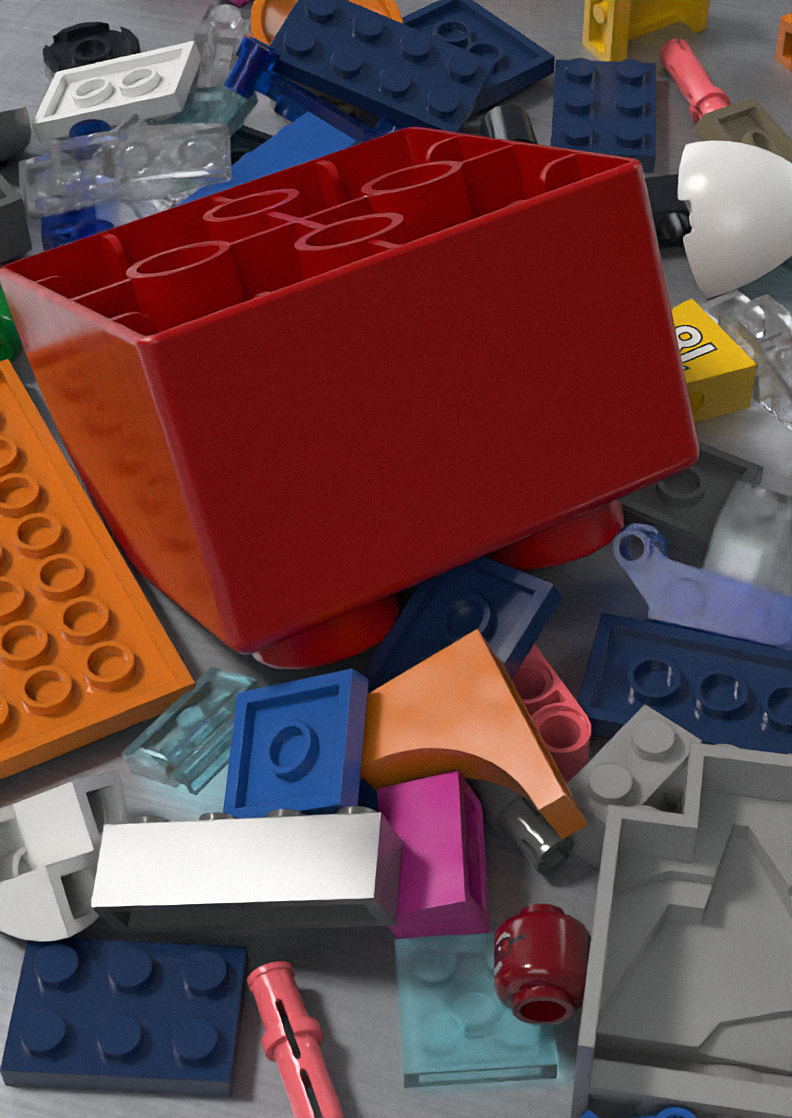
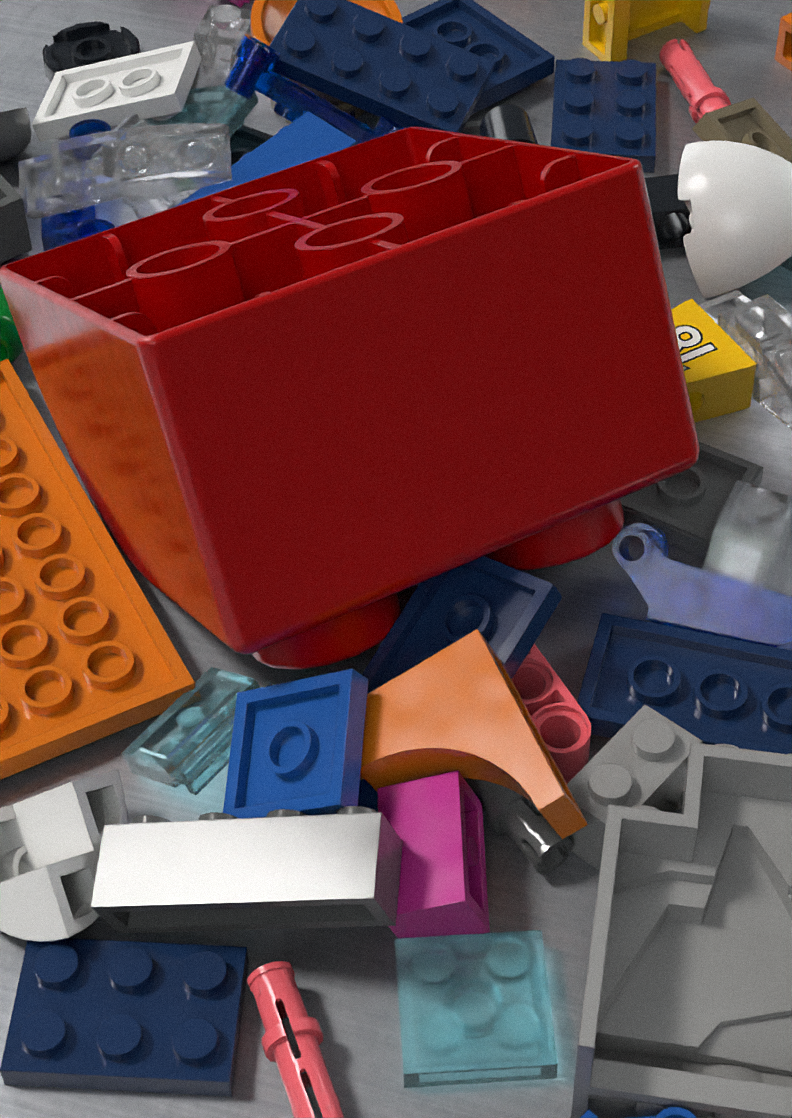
(541, 964): dark red head -> none

